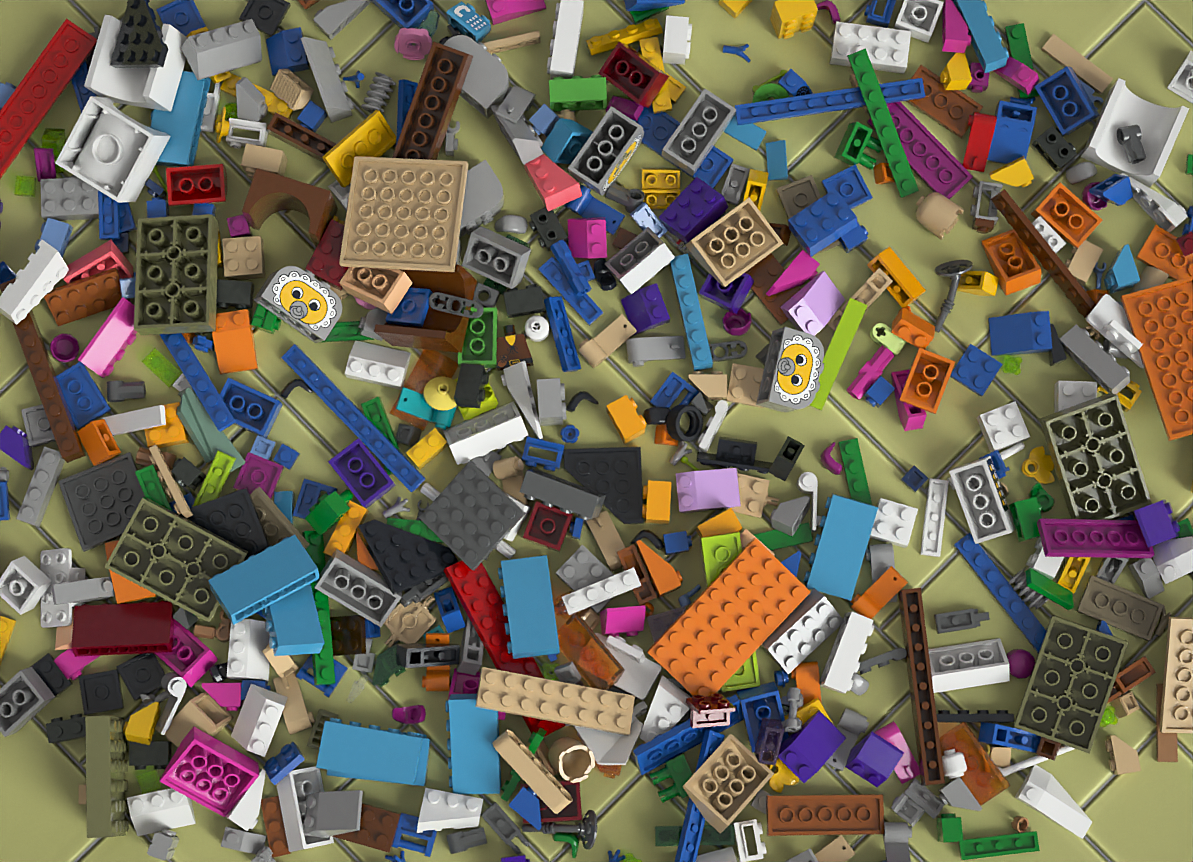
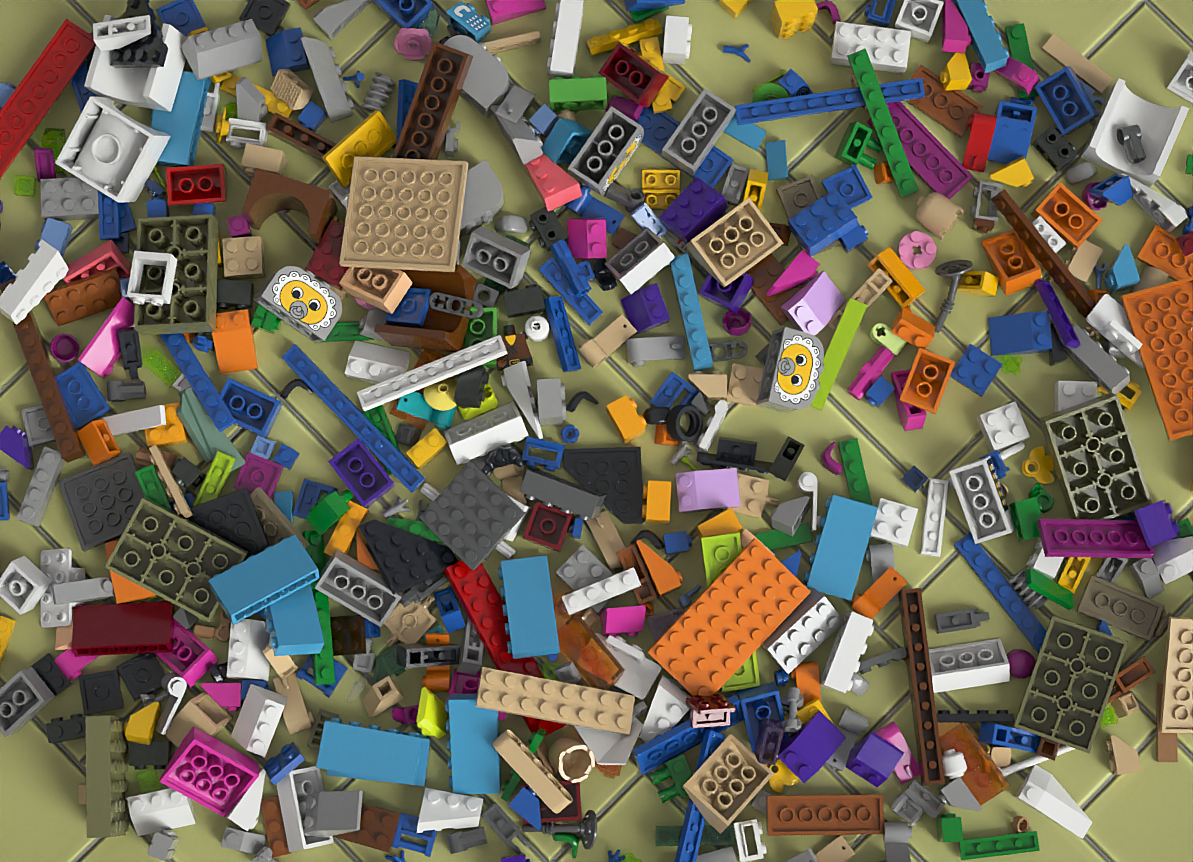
(121, 32): none -> white slope
(130, 351): none -> black hinge
(151, 258): none -> white window
(382, 696): none -> tan slope
(431, 714): none -> neon yellow slope
(432, 373): none -> white plate
(502, 457): none -> black piece
(917, 261): none -> bright pink plate
(1057, 313): none -> dark purple tile

